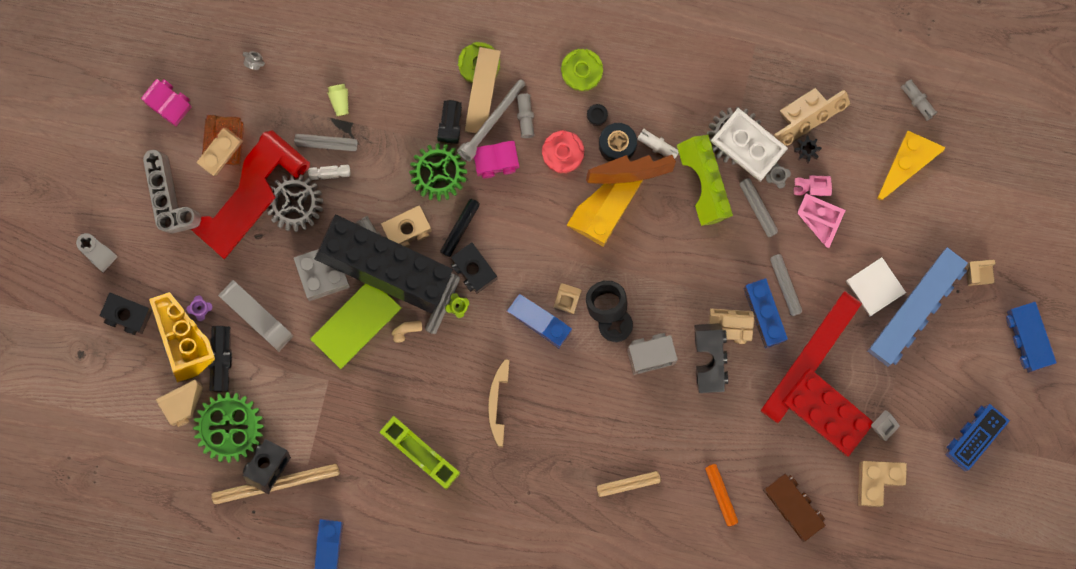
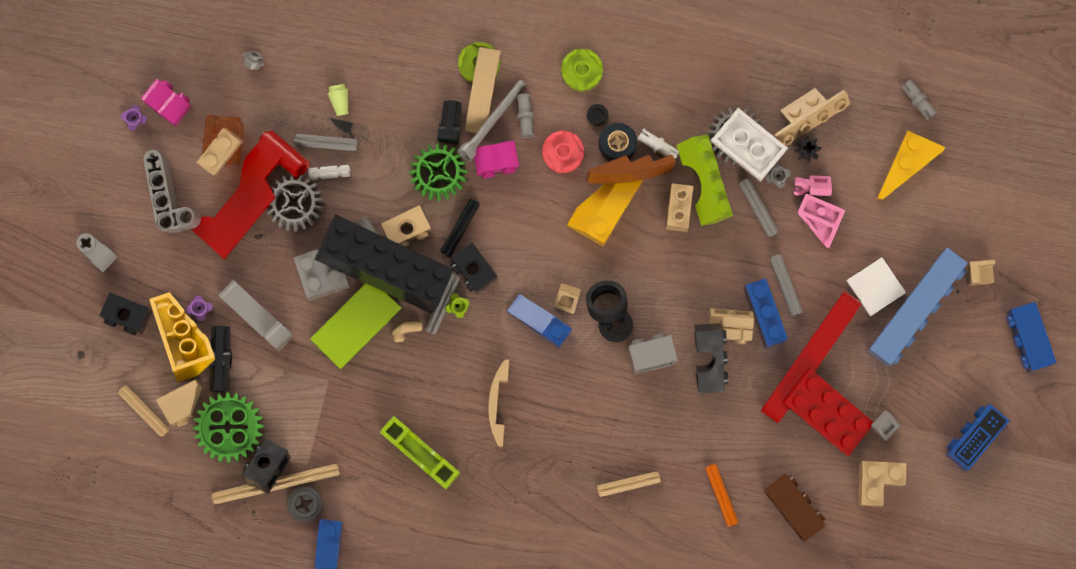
(133, 111): none -> medium lavender plate
(143, 411): none -> tan axle
(295, 500): none -> dark grey gear
(679, 207): none -> tan brick

